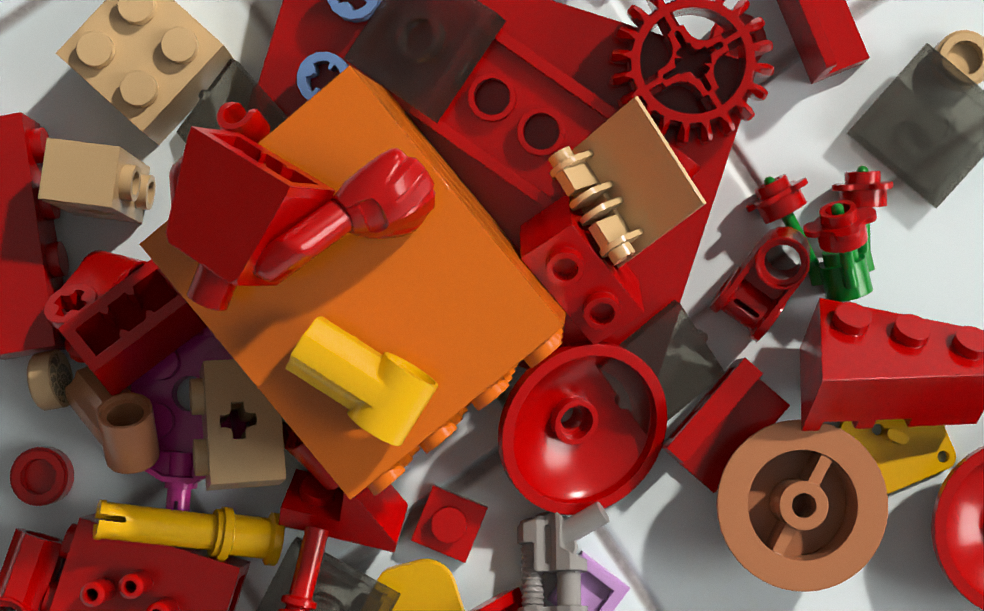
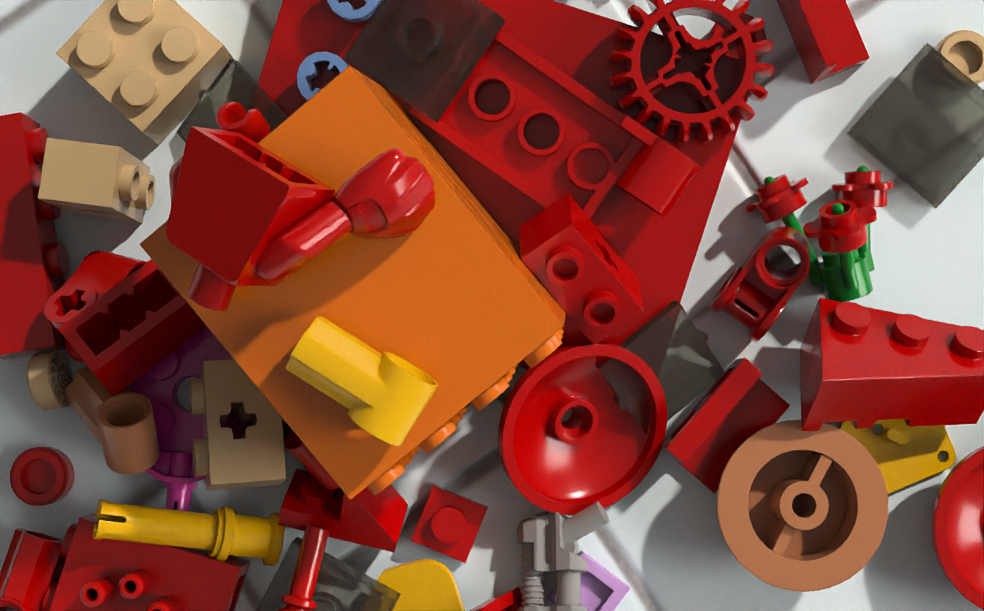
(626, 183): tan hinge -> none

